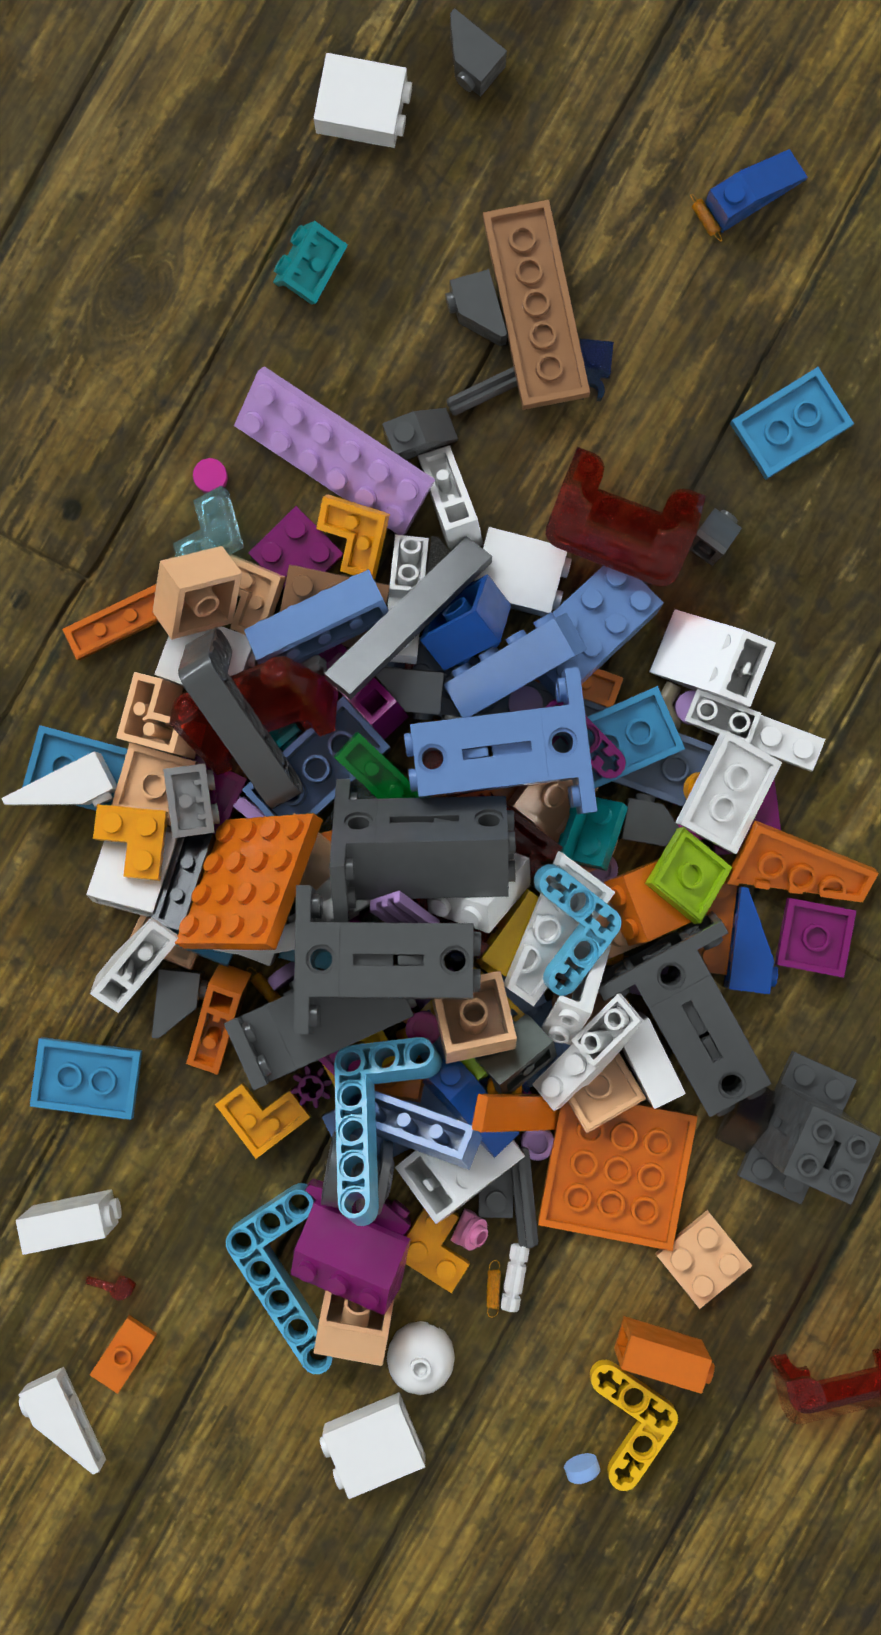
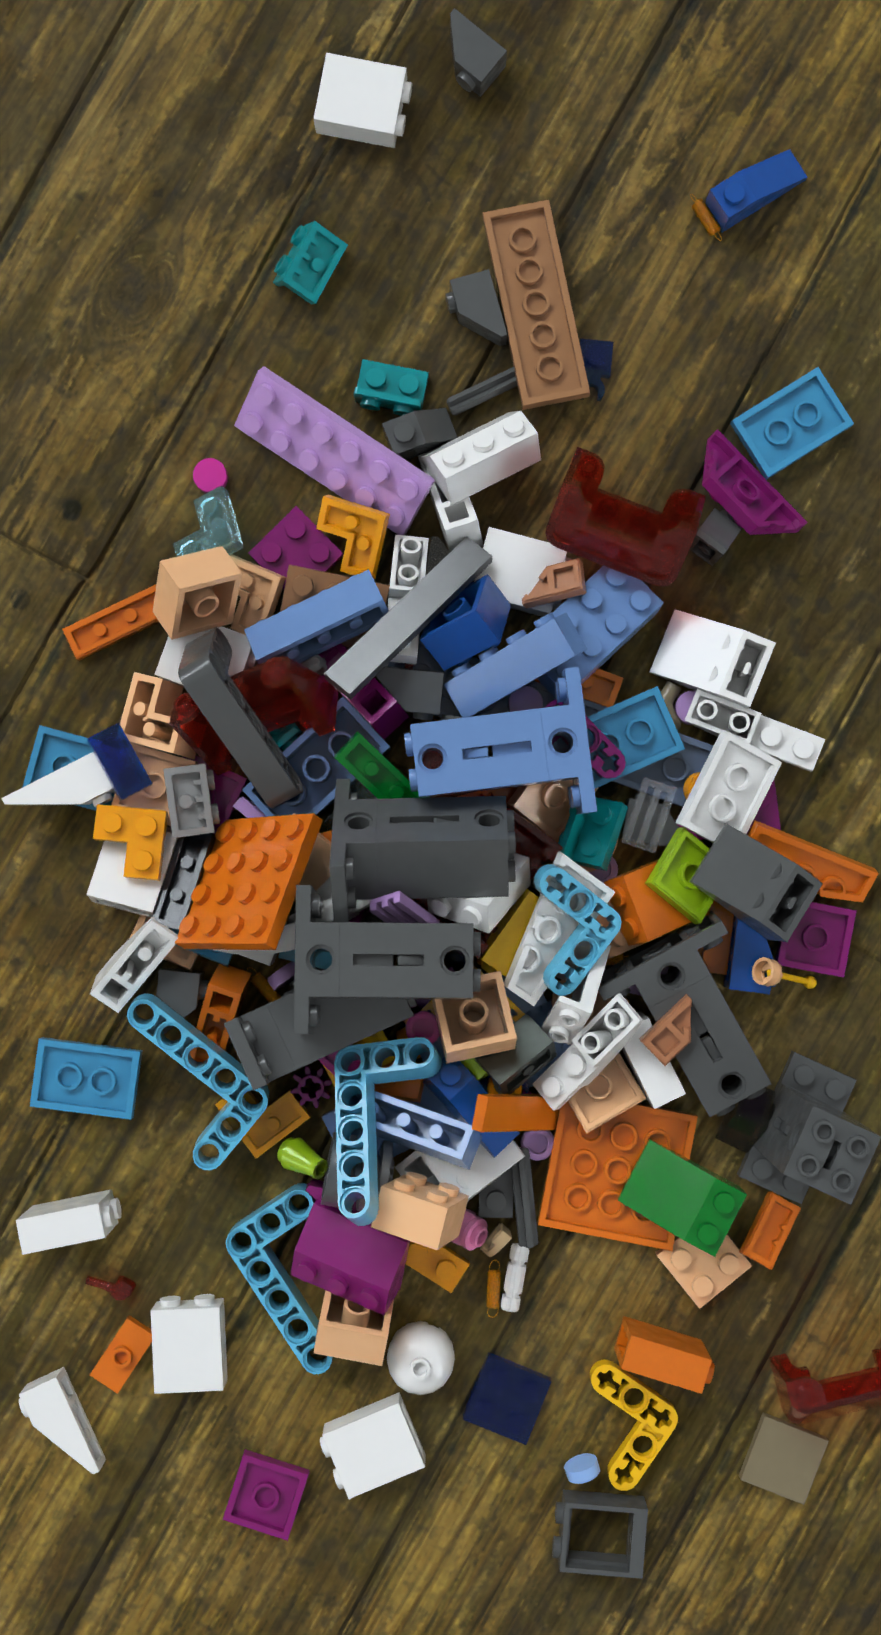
(119, 761): none -> clear blue plate
(189, 1344): none -> white brick
(206, 1071): none -> medium azure beam
(266, 1494): none -> magenta plate
(301, 1158): none -> lime cone
(390, 387): none -> teal bracket
(421, 1210): none -> light nougat brick
(483, 456): none -> white slope
(496, 1240): none -> tan tile
(507, 1398): none -> clear blue plate
(557, 583): none -> nougat tile
(600, 1563): none -> dark grey window
(658, 788): none -> clear tile
(670, 1032): none -> nougat tile
(682, 1197): none -> green slope
(745, 492): none -> magenta wing
(756, 884): none -> dark grey slope
(769, 1230): none -> orange plate
(775, 974): none -> light nougat hinge
(783, 1458): none -> dark tan tile

